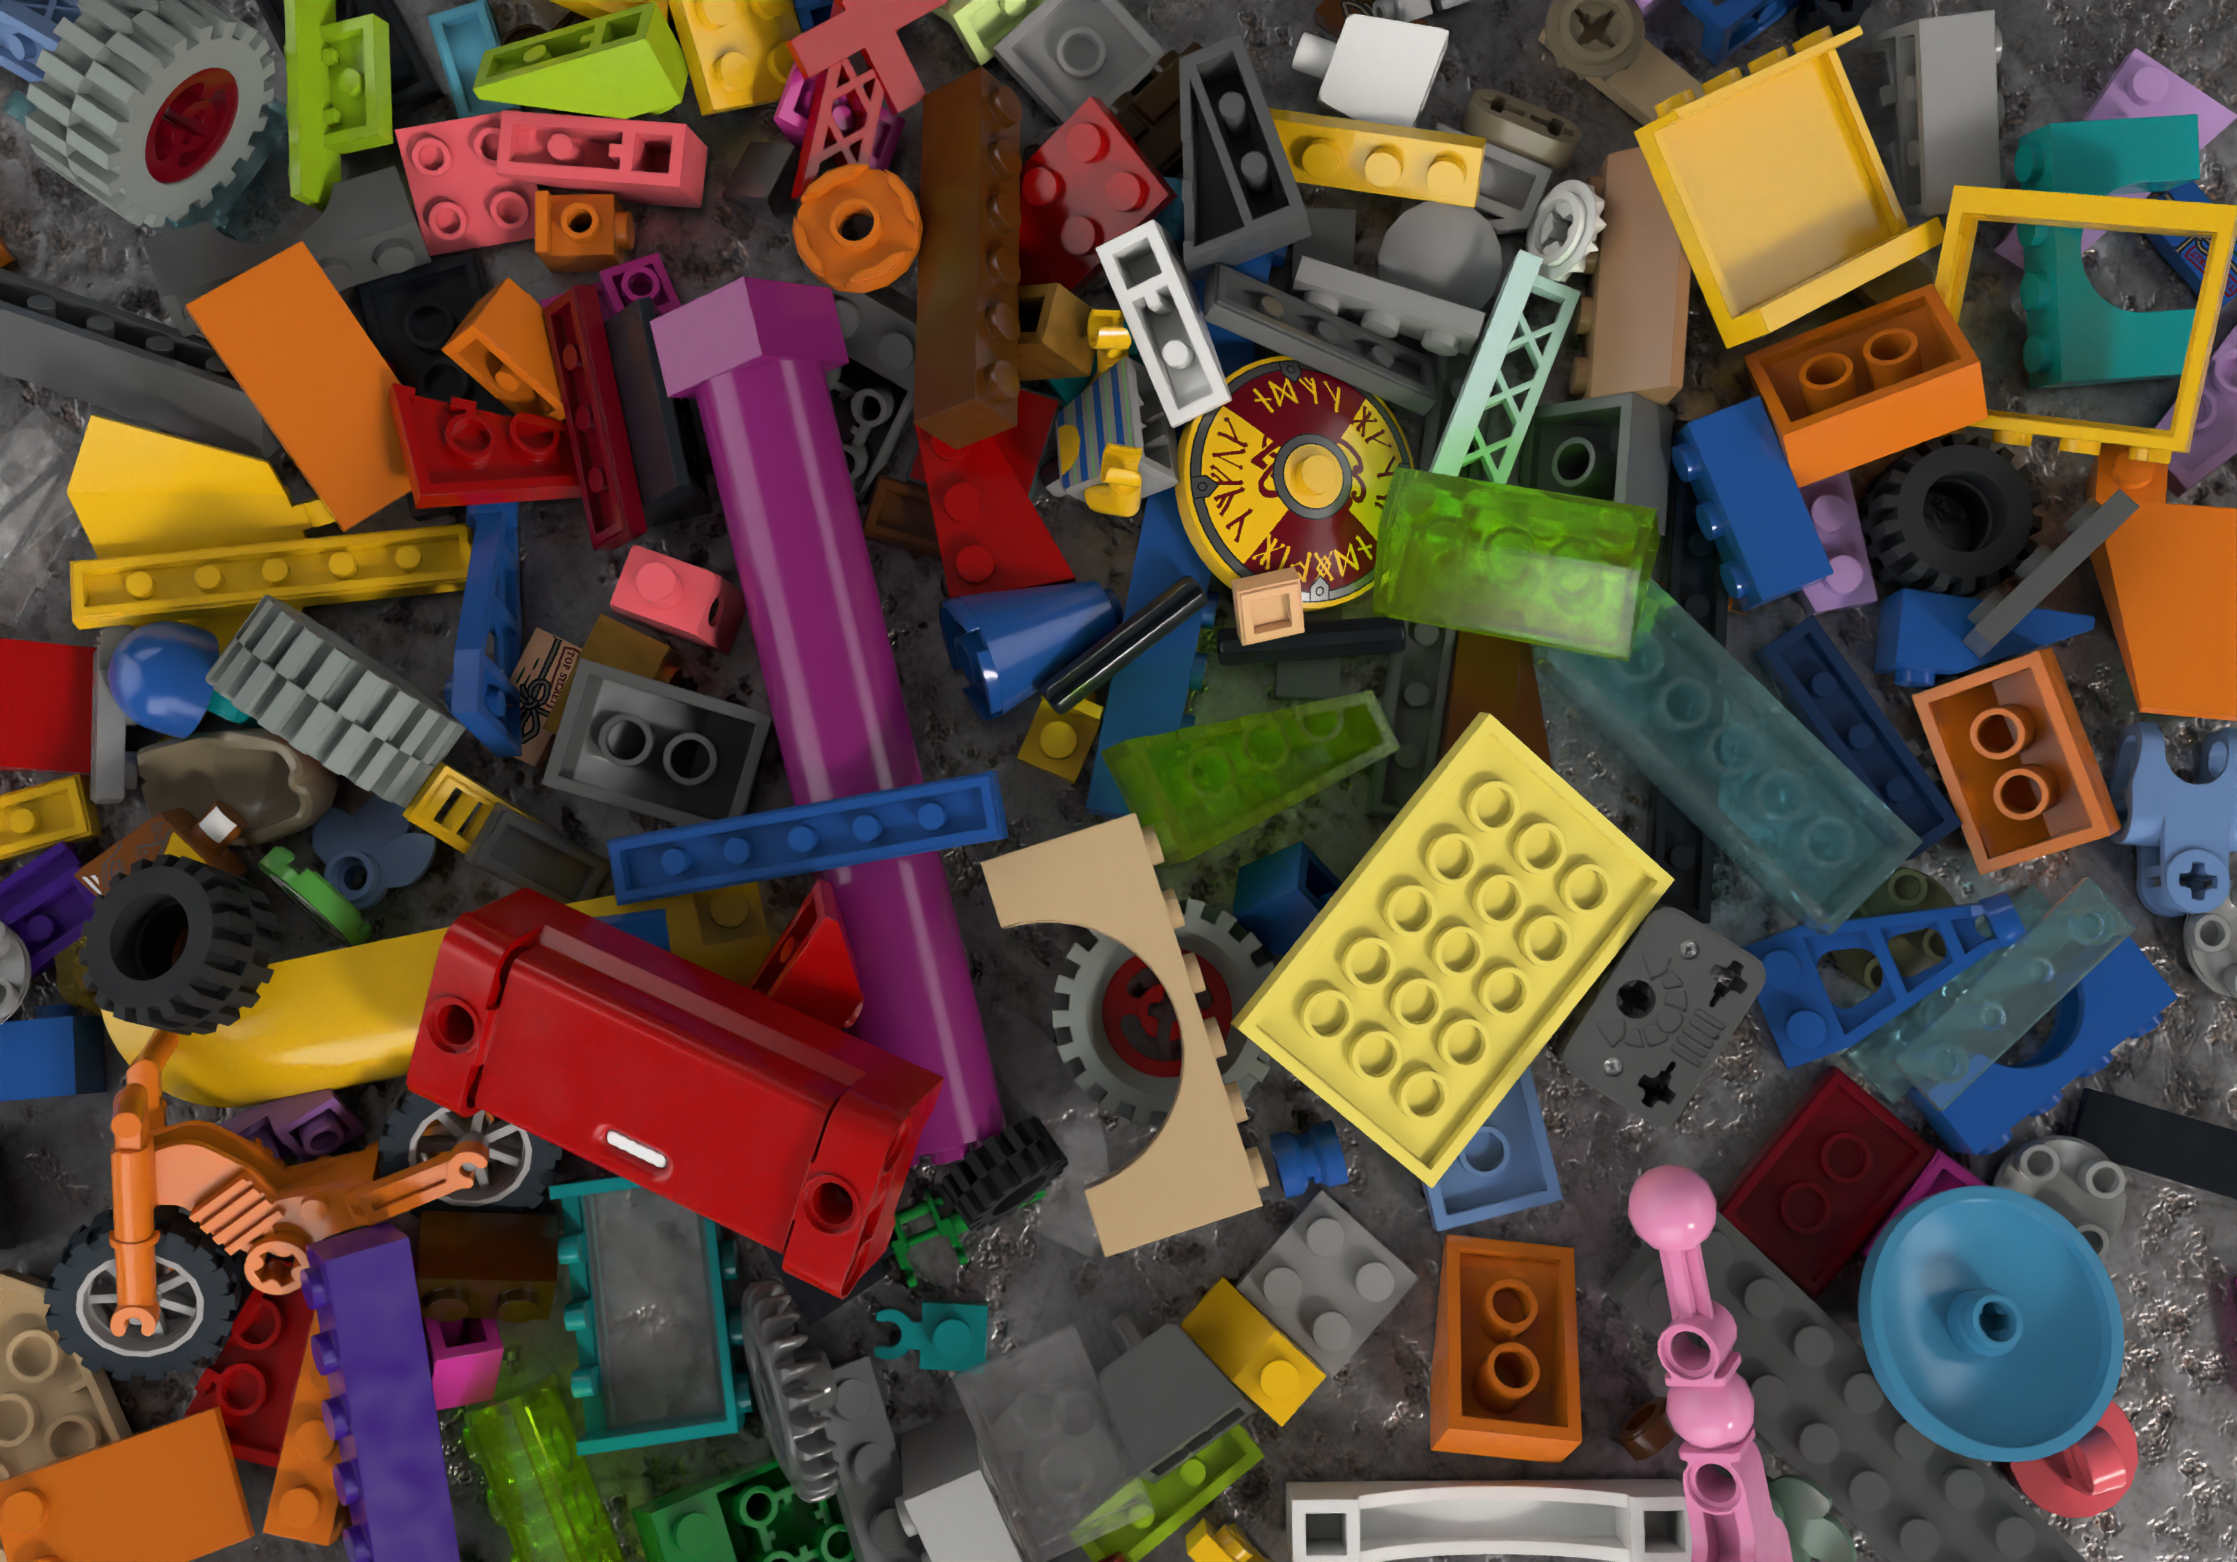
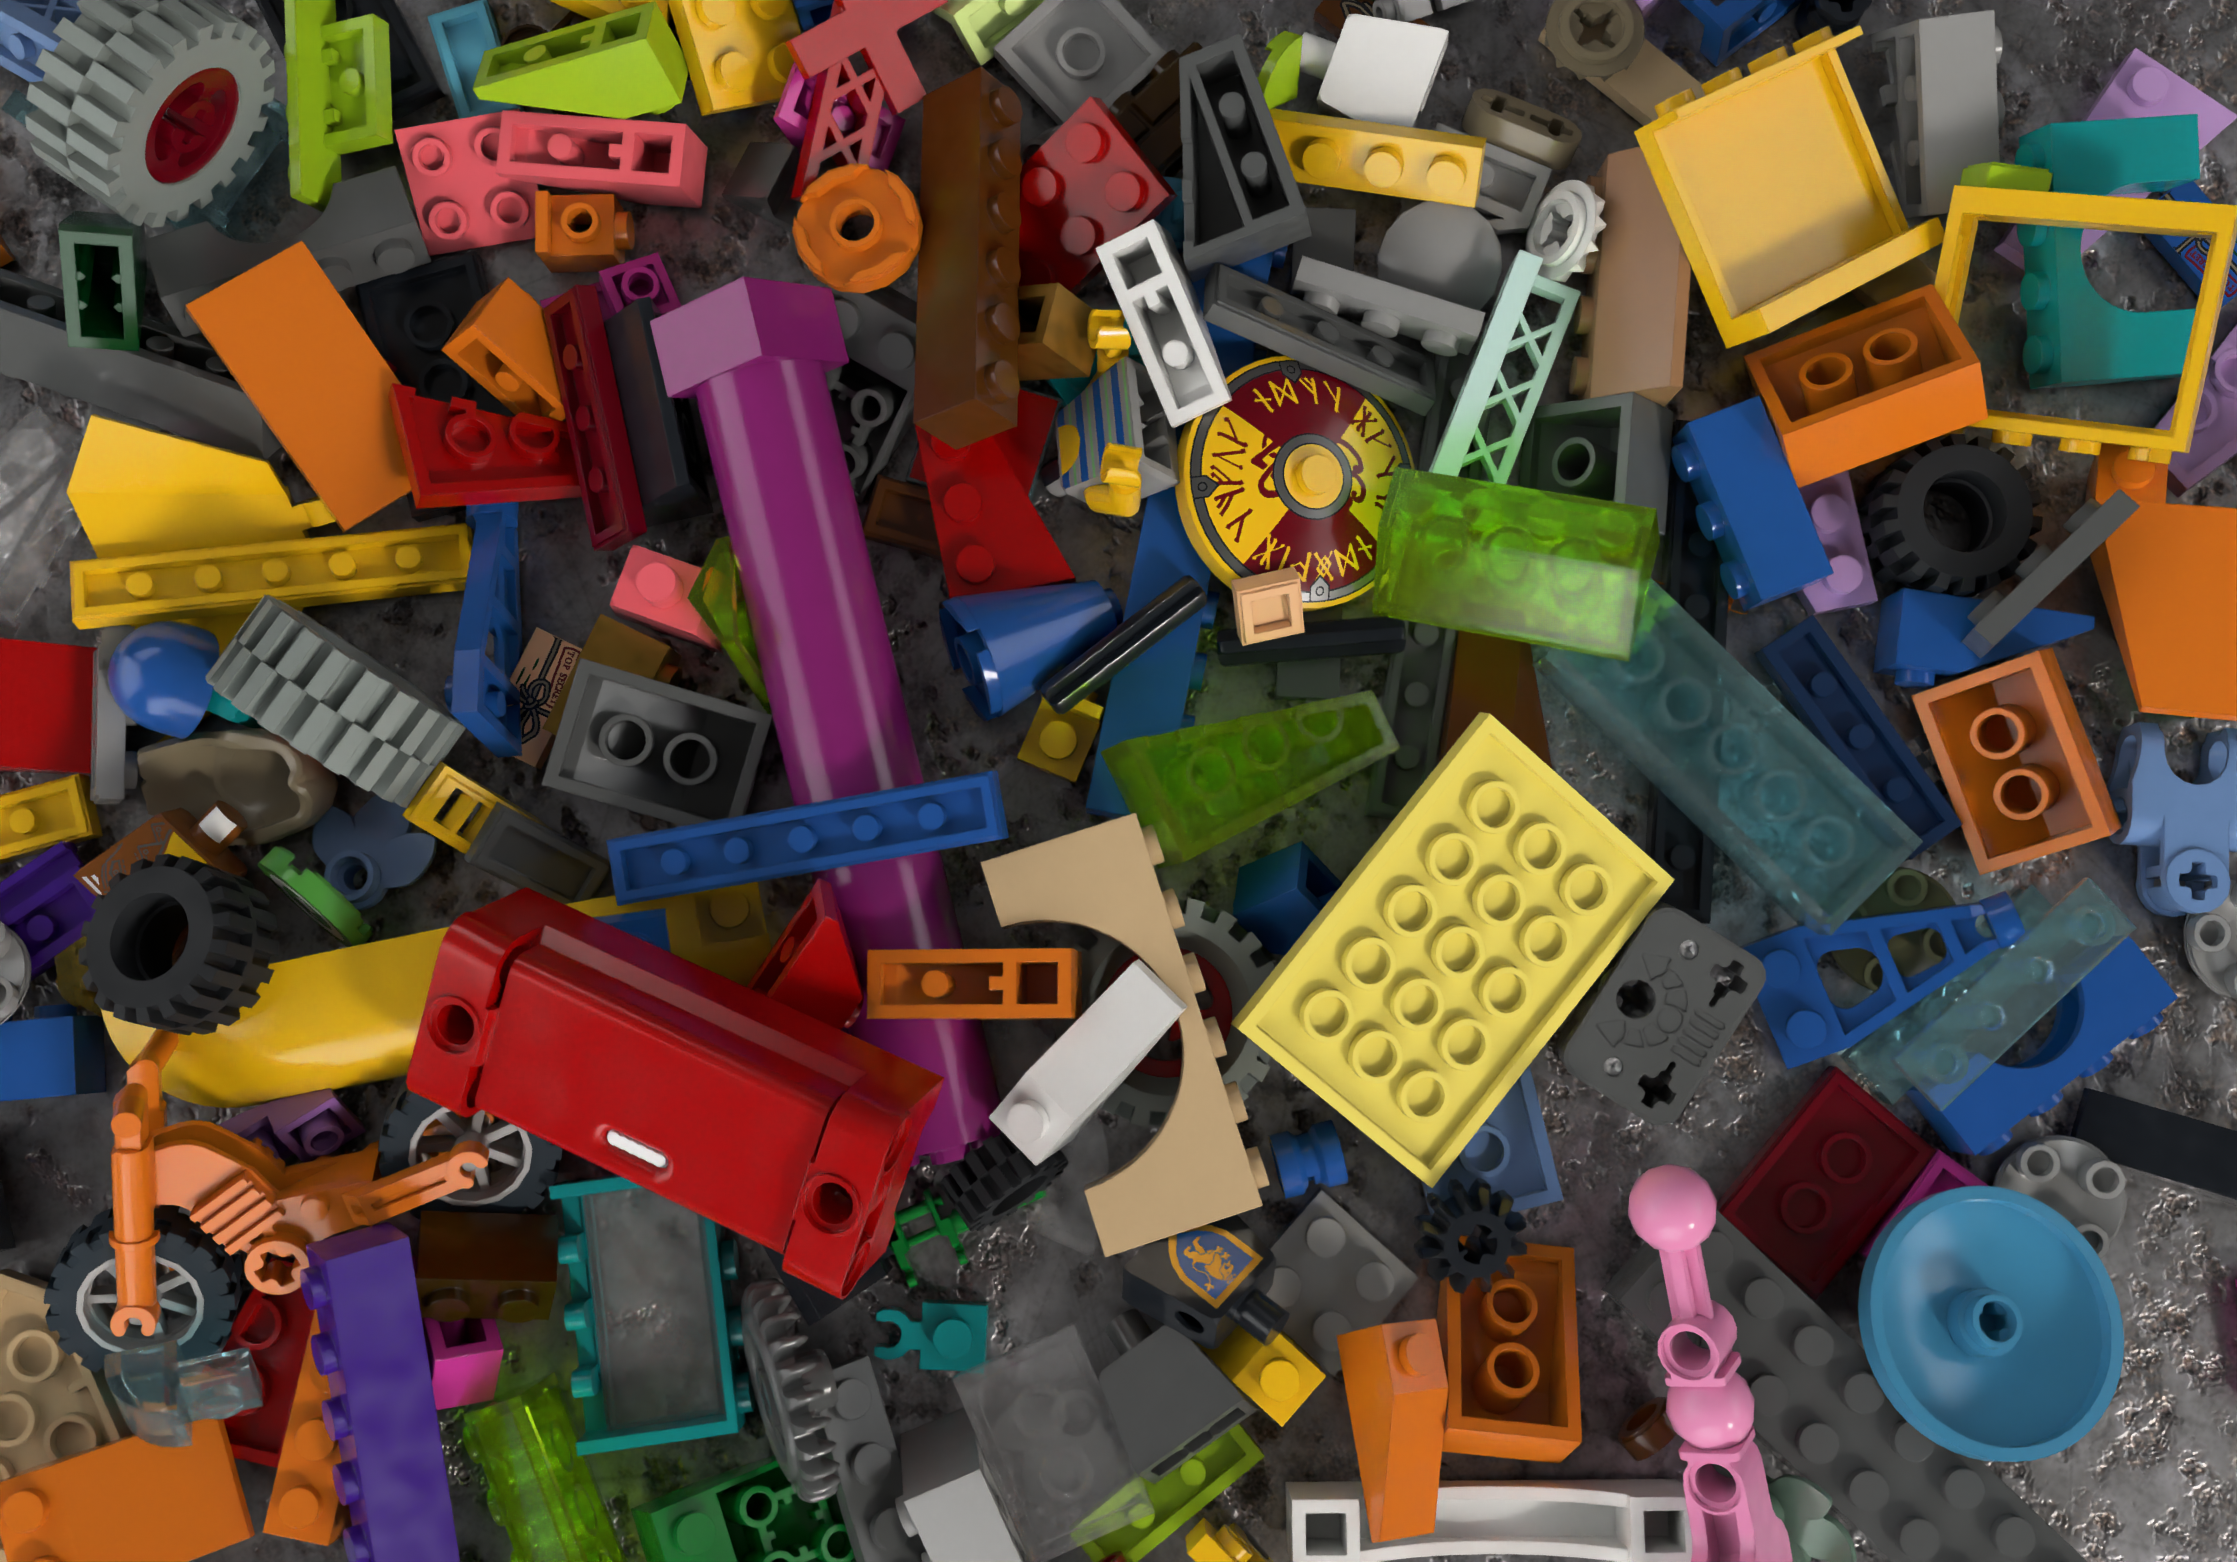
(103, 280): none -> dark green slope
(165, 1393): none -> clear light blue brick
(722, 608): none -> clear neon green slope
(975, 984): none -> orange slope
(1087, 1063): none -> white slope
(1207, 1283): none -> black torso
(1281, 70): none -> lime tile
(1398, 1422): none -> orange slope
(1480, 1254): none -> black gear
(2006, 176): none -> lime tile
(2085, 1475): coral tile -> none

